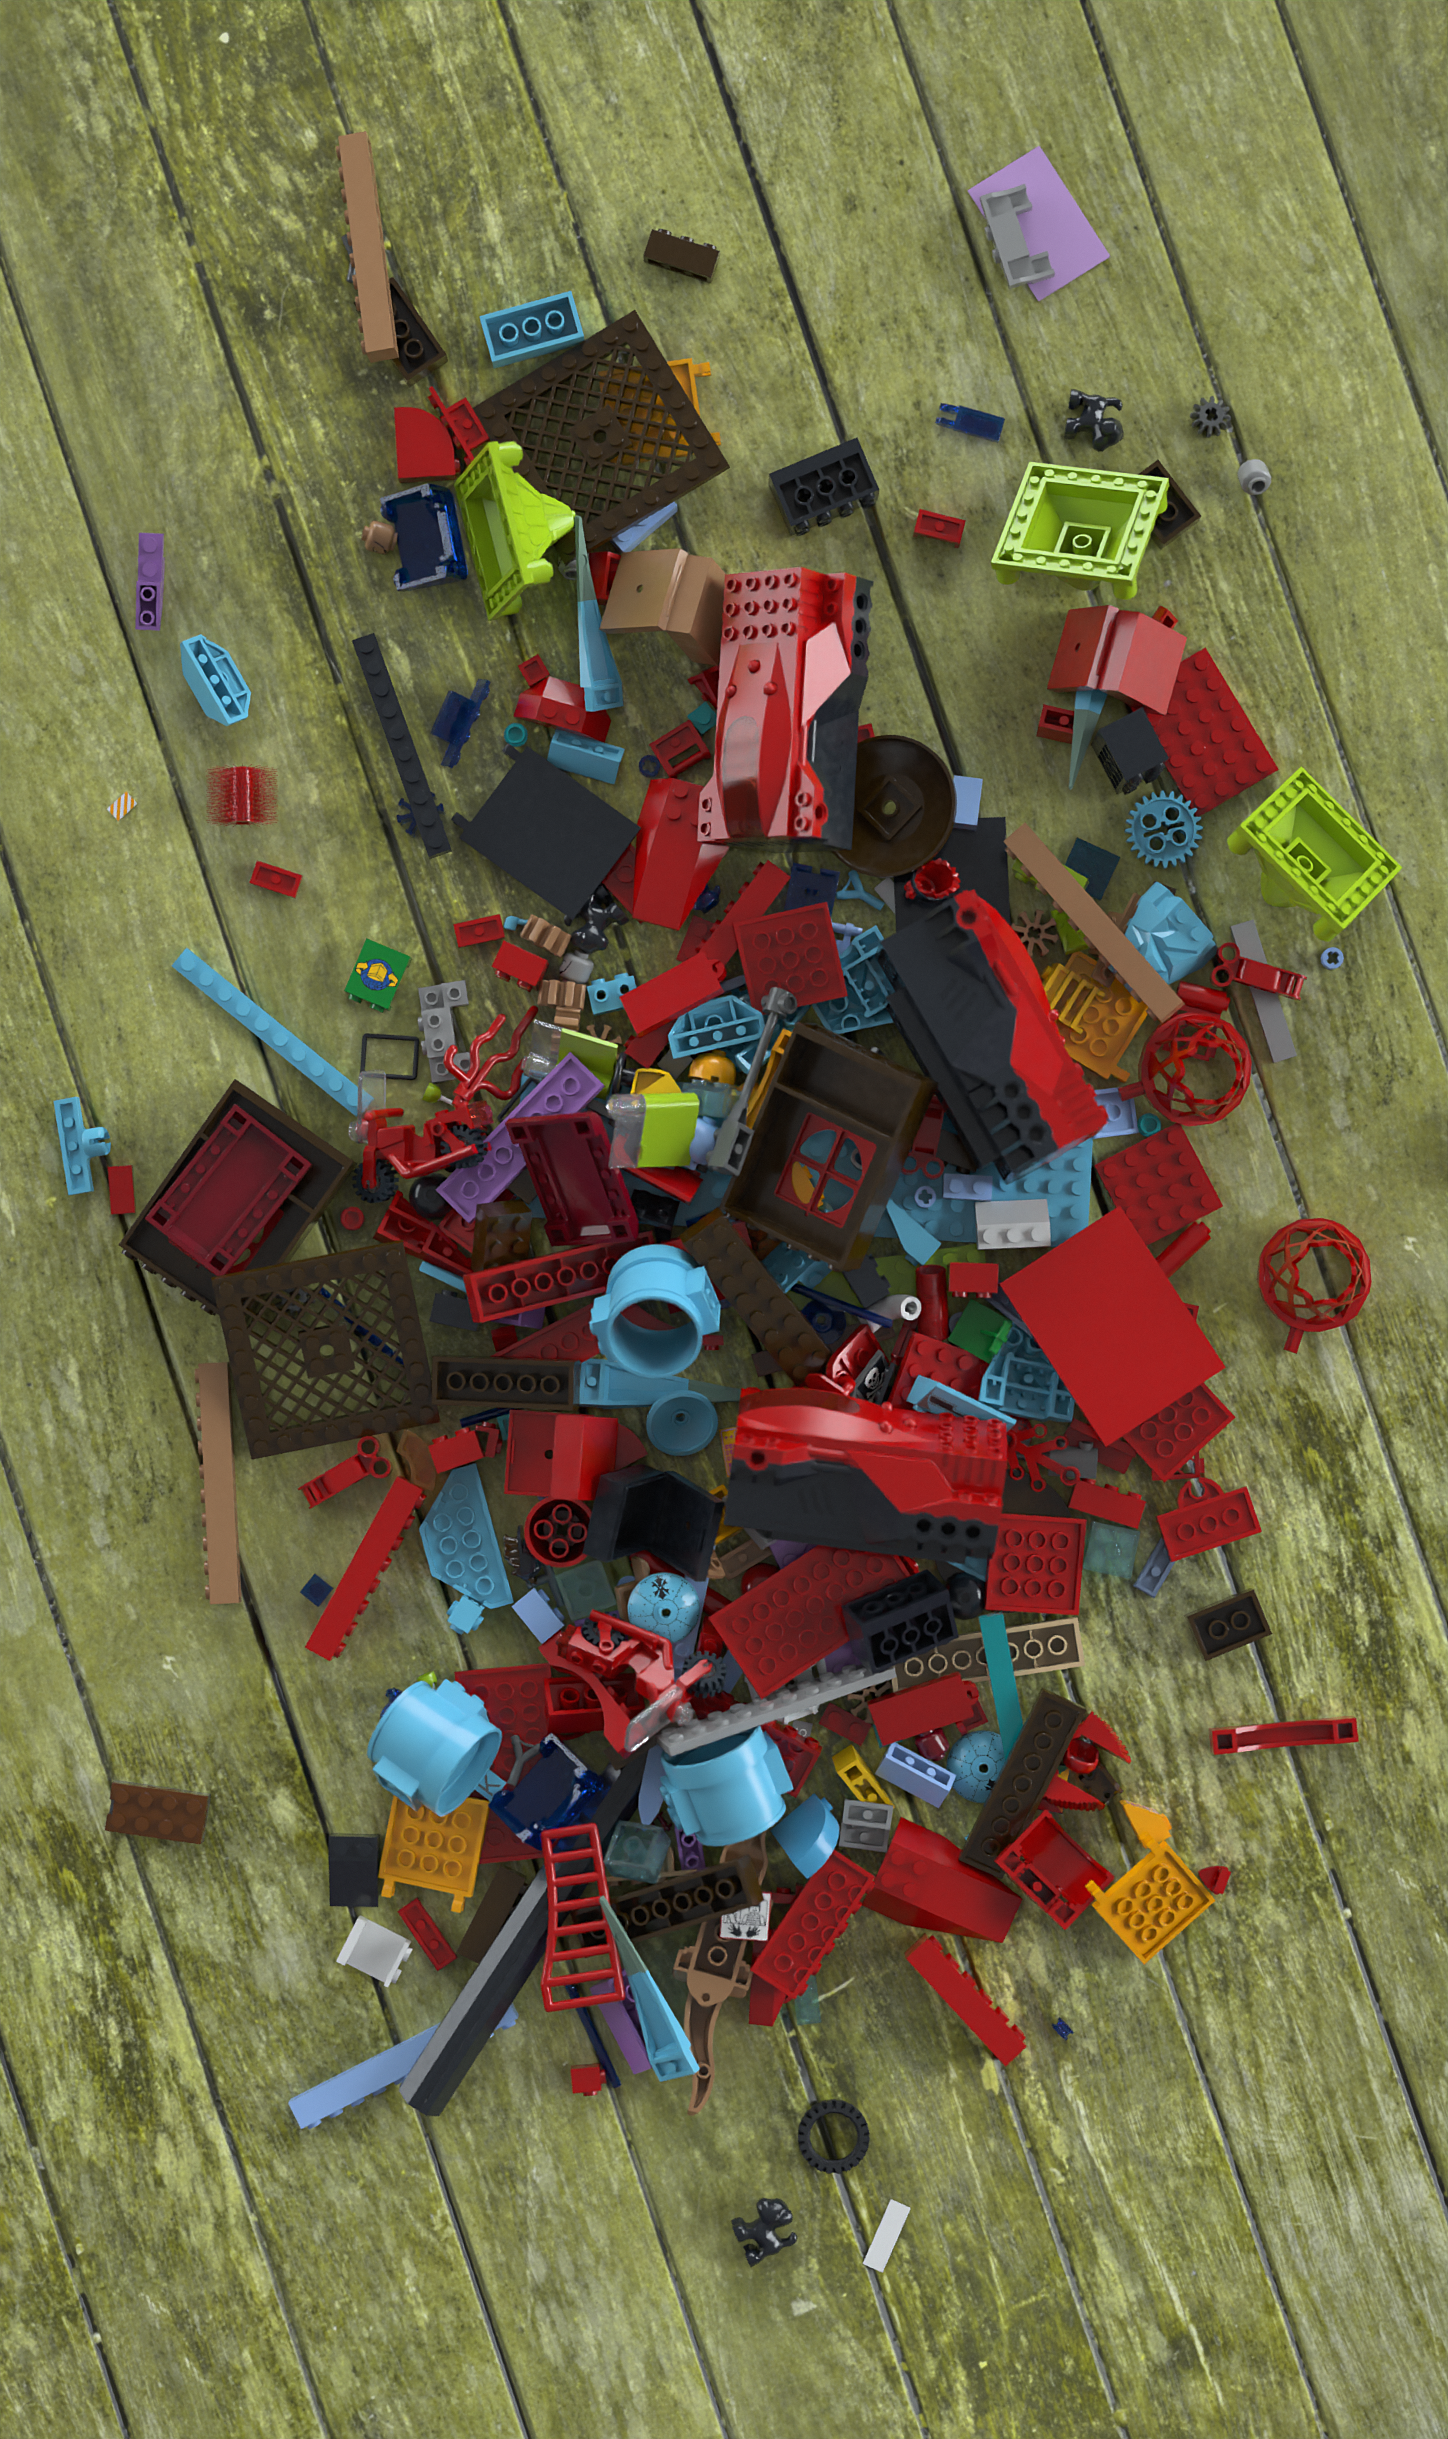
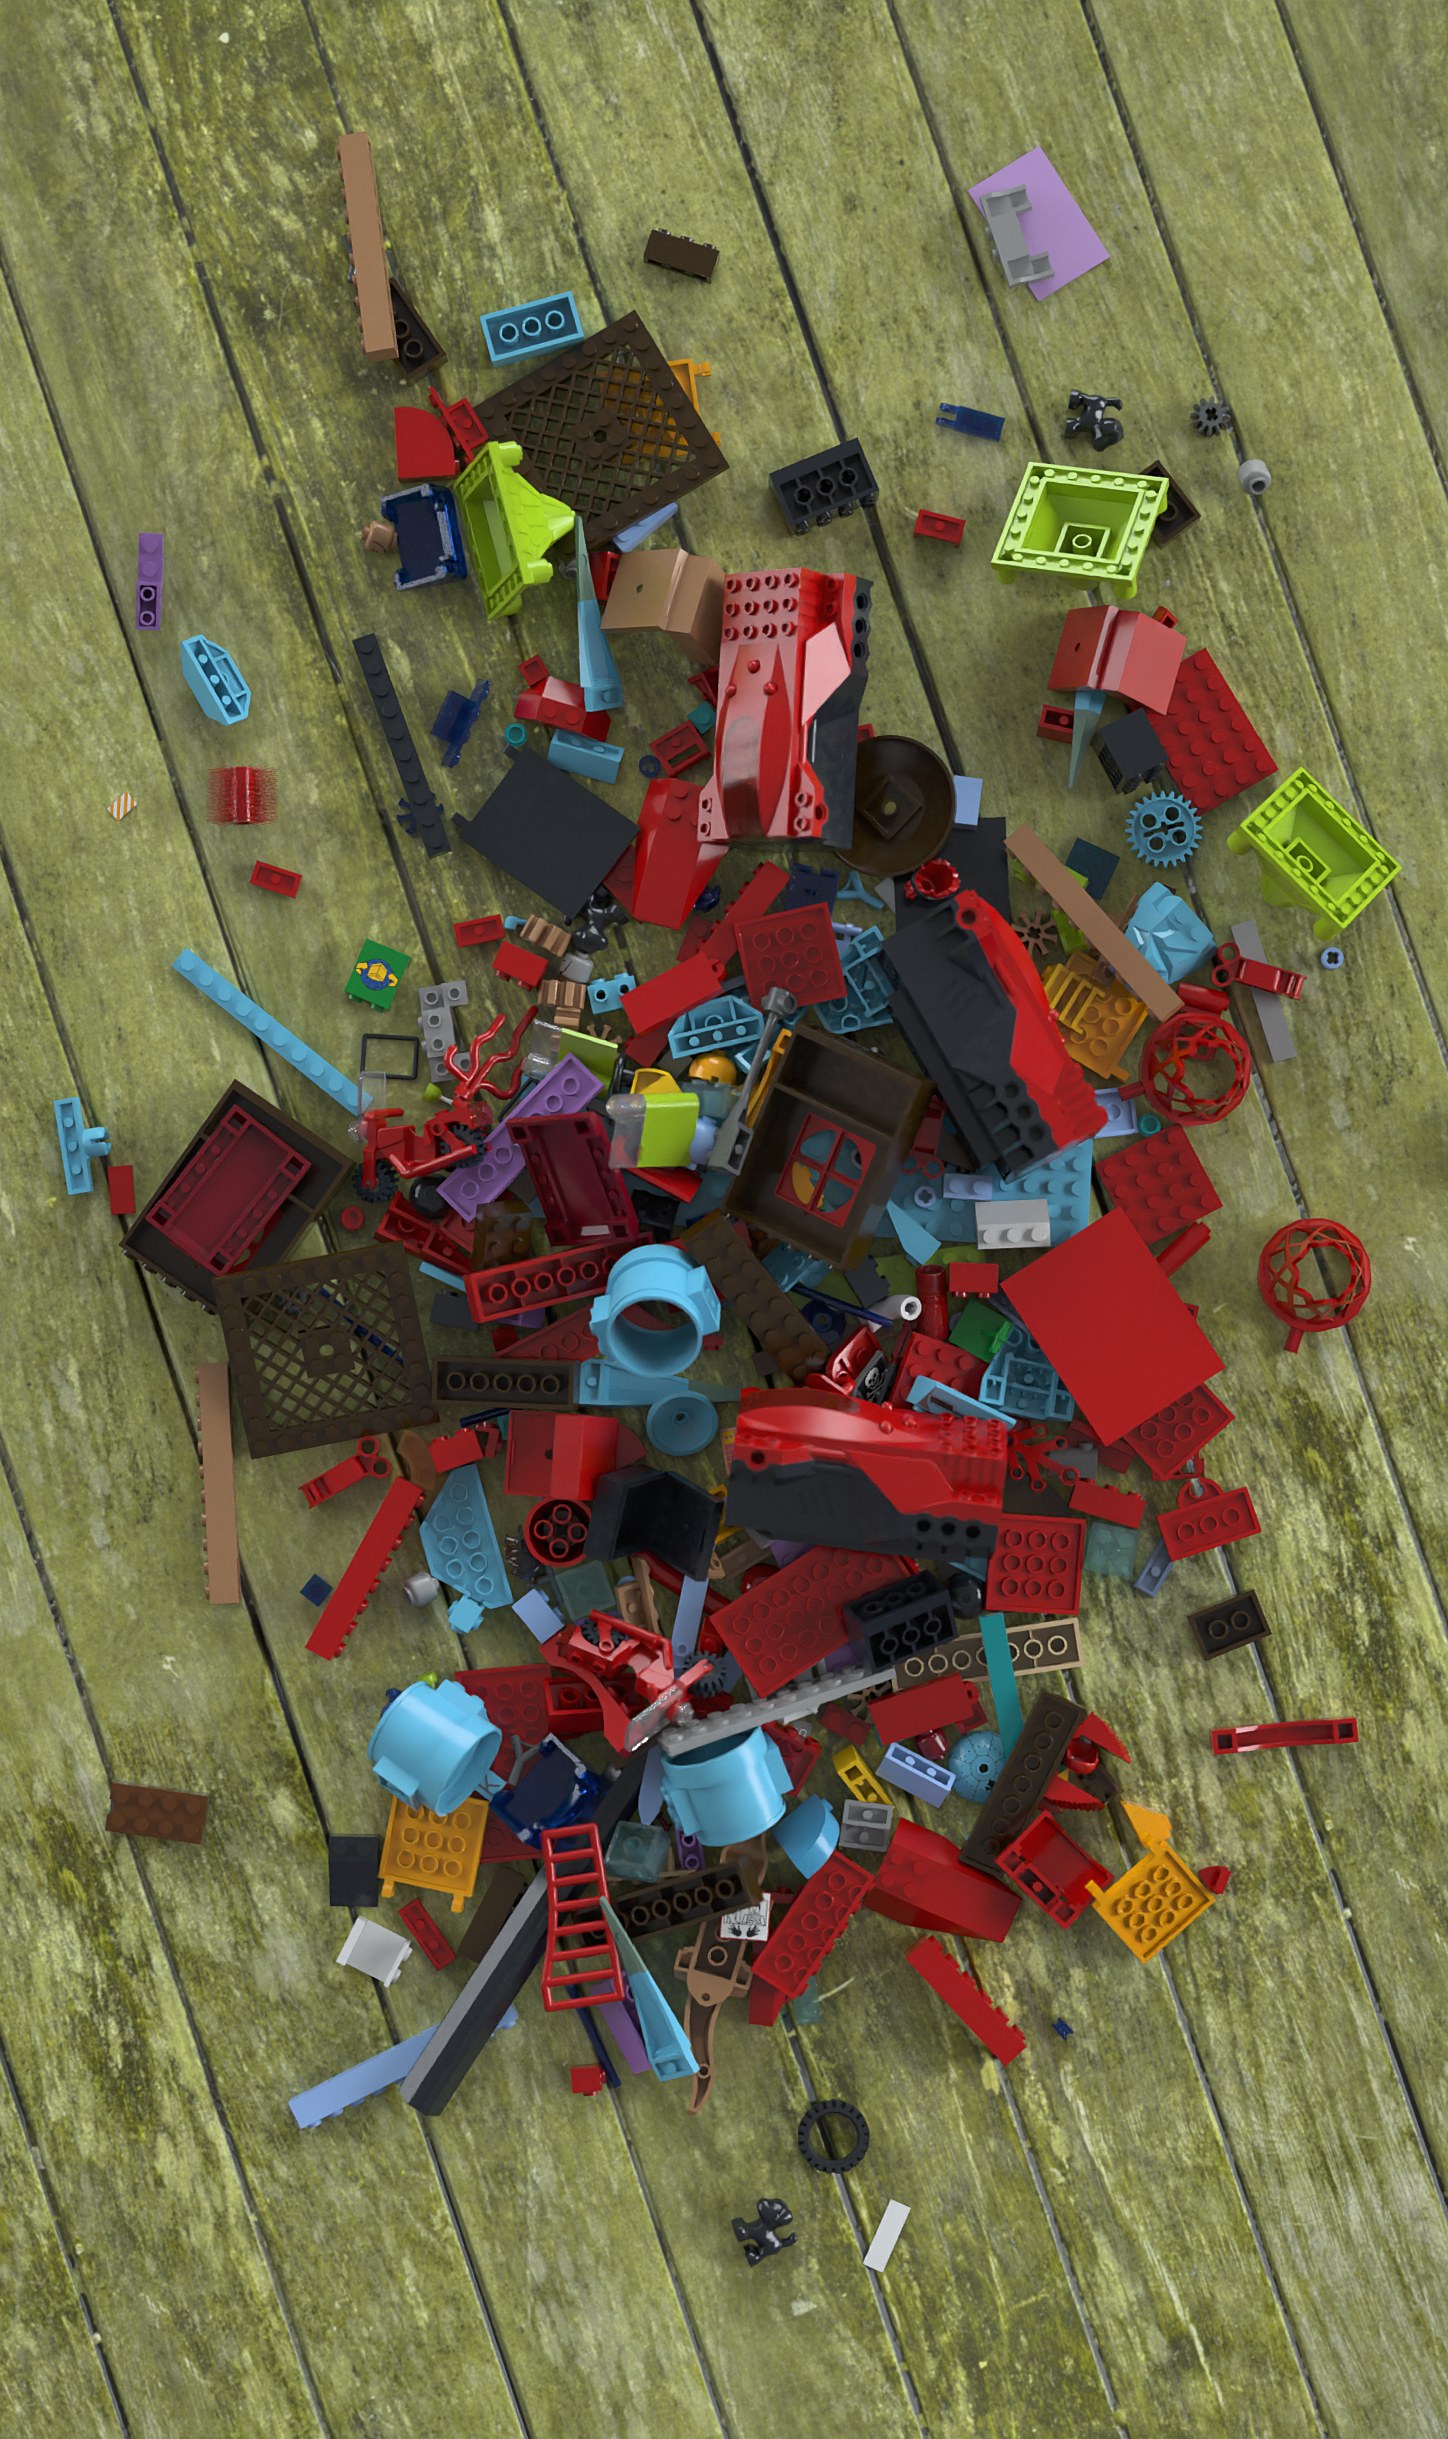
(420, 1589): none -> light grey head
(662, 1592): medium azure dish -> none

